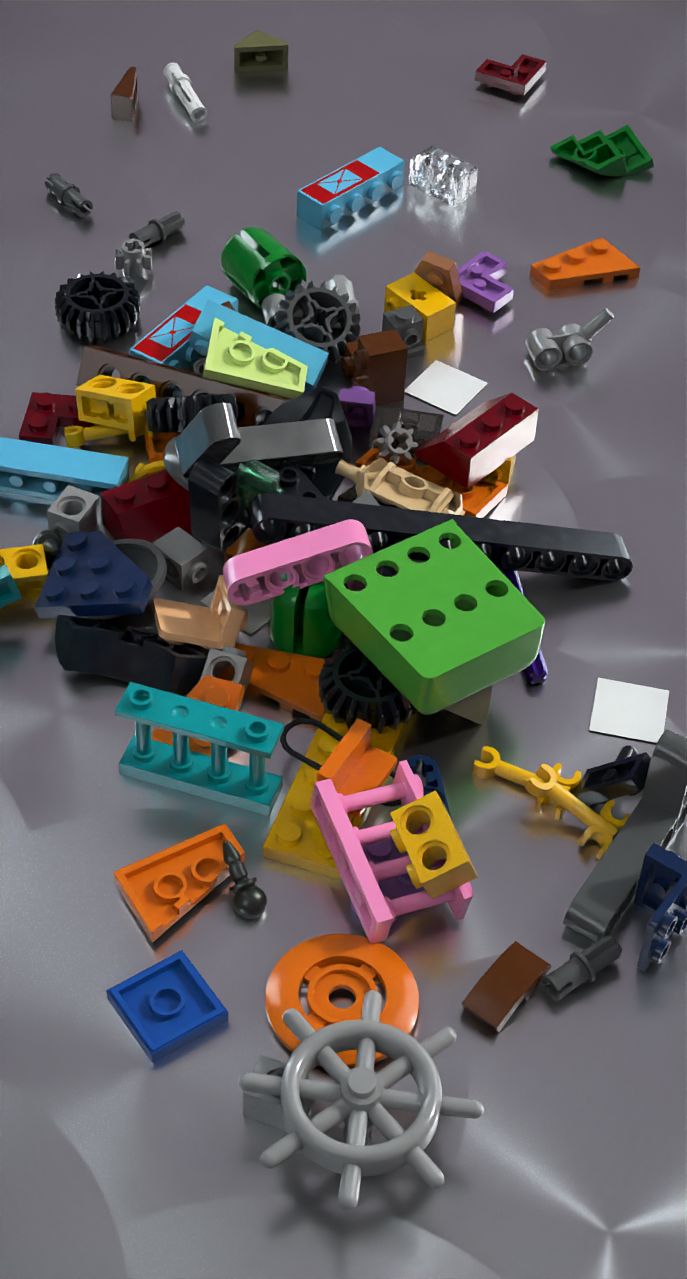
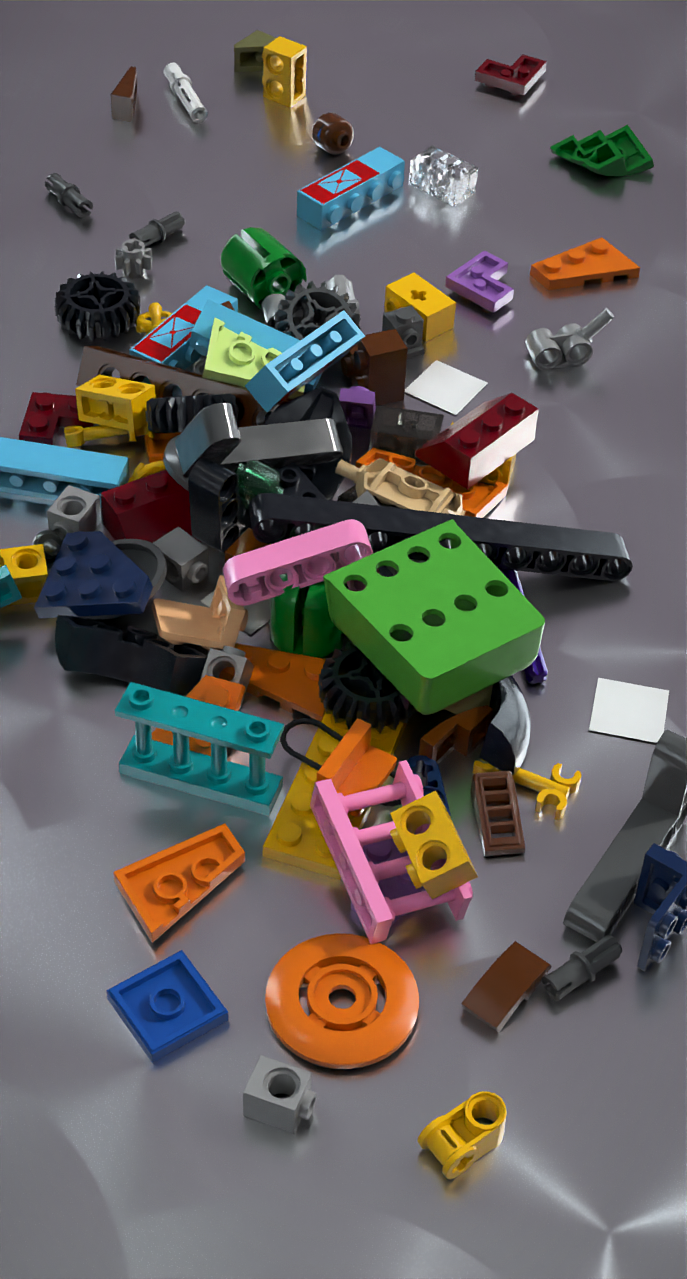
(155, 313): none -> yellow piece
(248, 899): pearl dark grey bar -> none
(284, 71): none -> yellow brick
(304, 361): none -> medium azure brick
(333, 133): none -> reddish brown head
(360, 1099): light grey piece -> none
(404, 438): light grey gear -> none
(442, 274): nougat wing -> none
(459, 732): none -> reddish brown slope
(460, 1139): none -> yellow piece
(497, 788): none -> reddish brown slope
(509, 729): none -> brick
(600, 826): yellow bar -> none
(615, 779): black plate -> none

